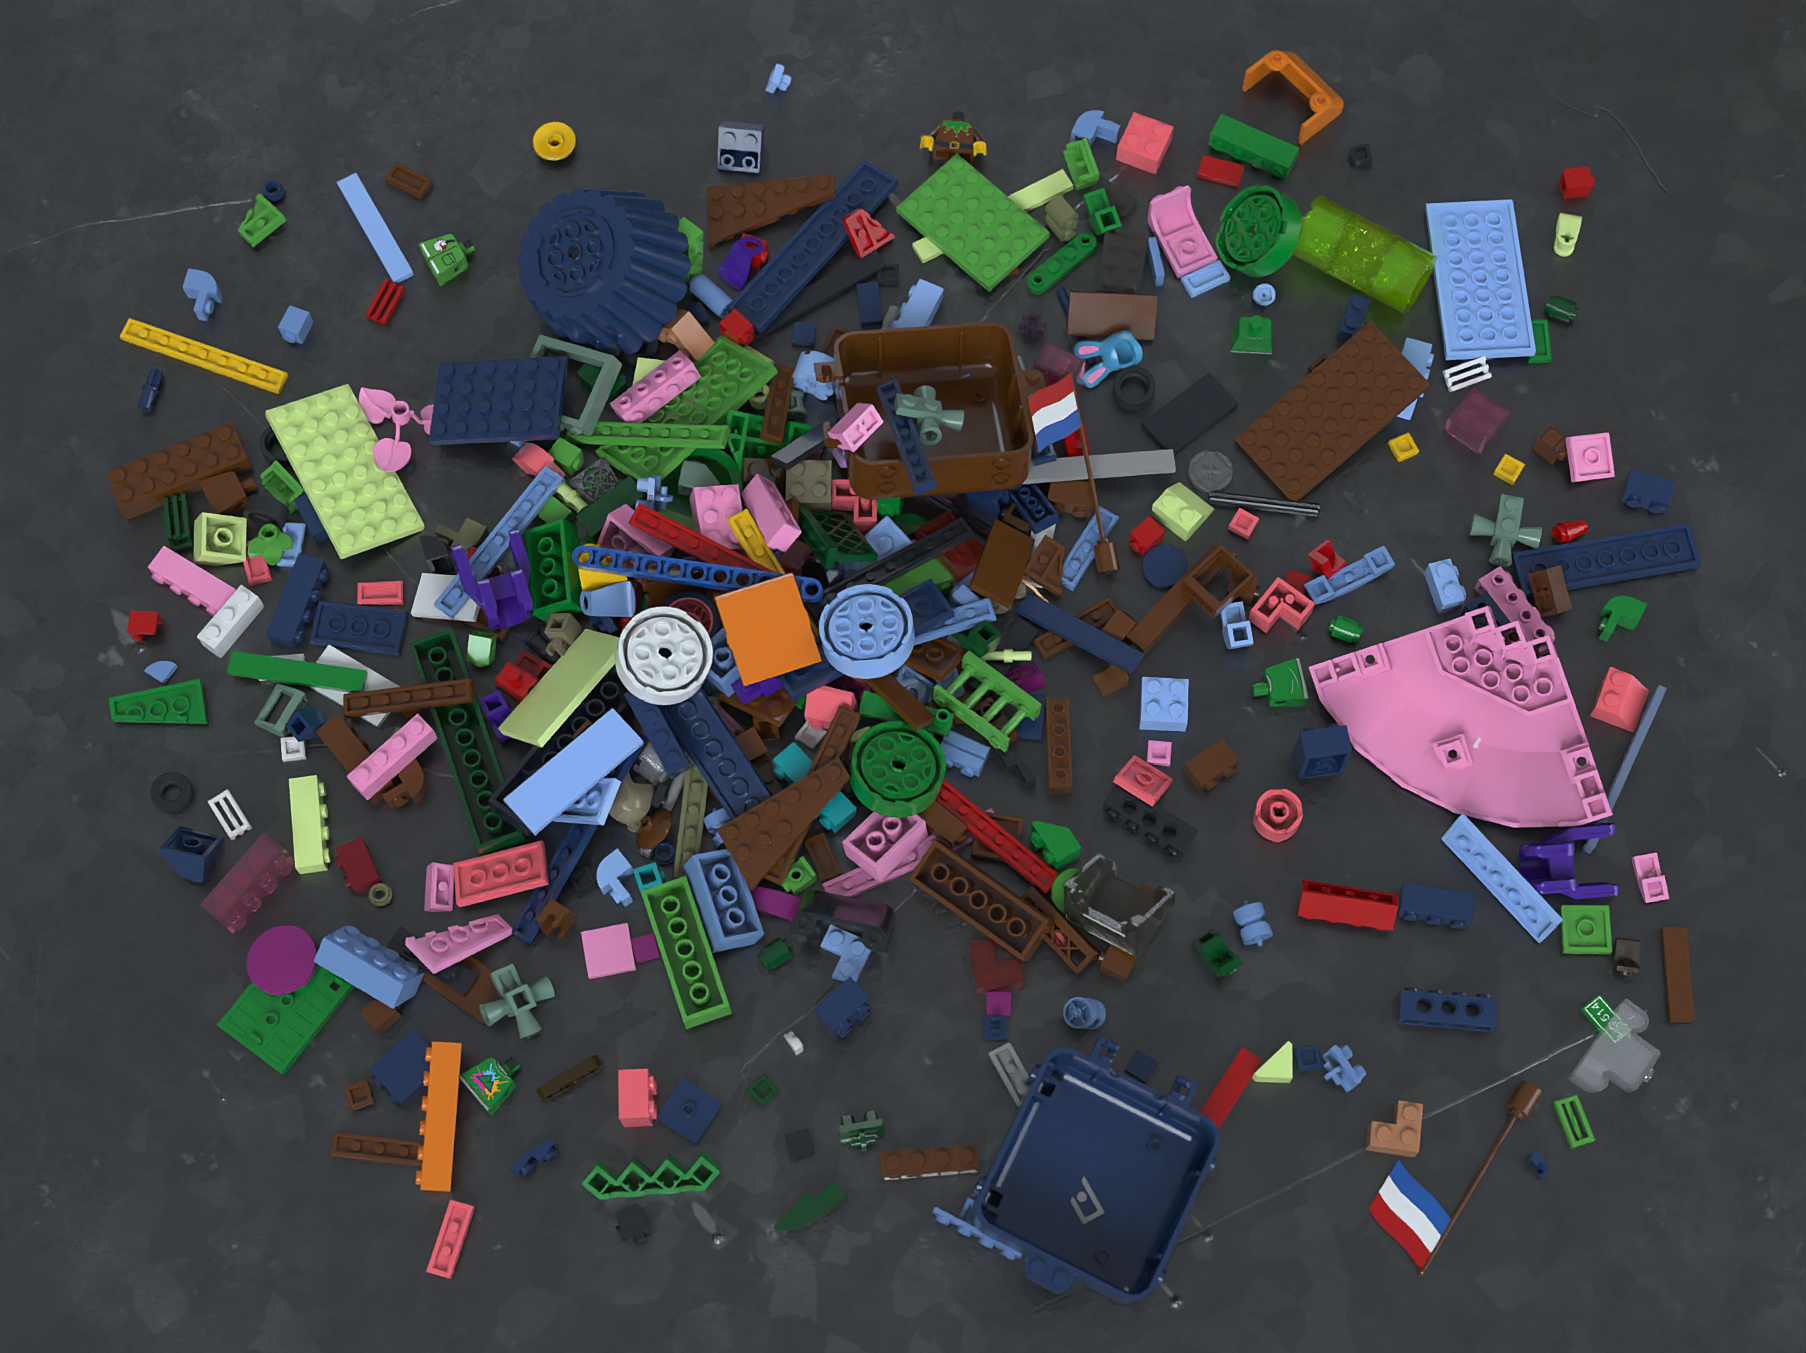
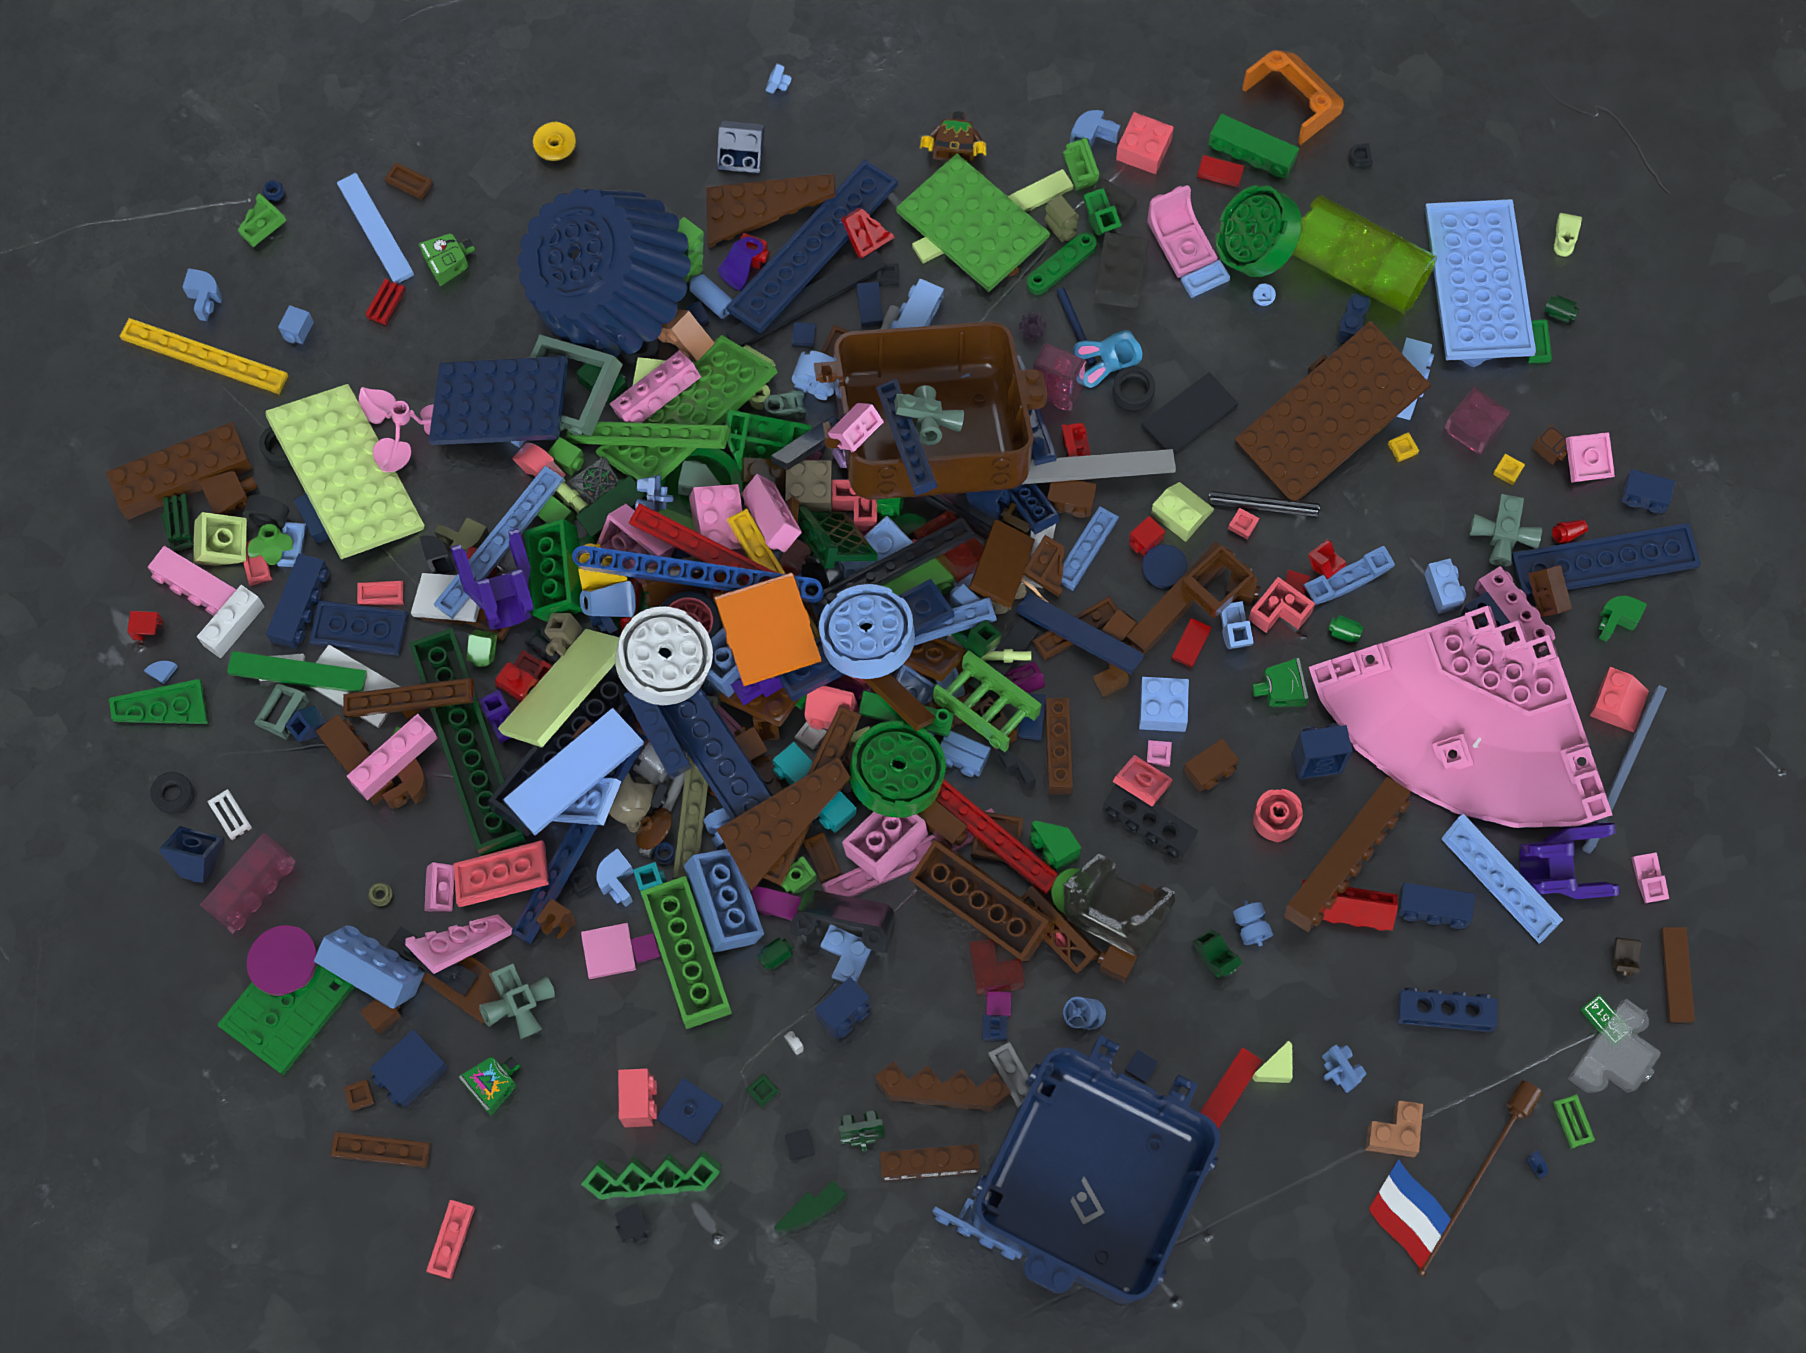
(150, 390): dark blue axle -> none
(282, 485): bright green hinge -> none
(292, 749): white tile -> none
(309, 824): yellowish green brick -> none
(358, 865): dark red brick -> none
(440, 1116): orange brick -> none
(542, 1152): dark blue slope -> none
(569, 1078): dark brown beam -> none
(737, 328): red brick -> none
(777, 405): reddish brown tile -> none
(955, 1092): none -> reddish brown brick
(1055, 416): flag -> none
(1108, 313): reddish brown tile -> none
(1155, 261): medium blue tile -> none
(1191, 643): none -> red tile
(1210, 471): flat silver tile -> none
(1252, 336): green torso -> none
(1308, 1058): dark blue tile -> none
(1347, 854): none -> reddish brown brick
(1484, 367): white tile -> none
(1576, 182): red brick -> none
(1585, 929): bright green plate -> none

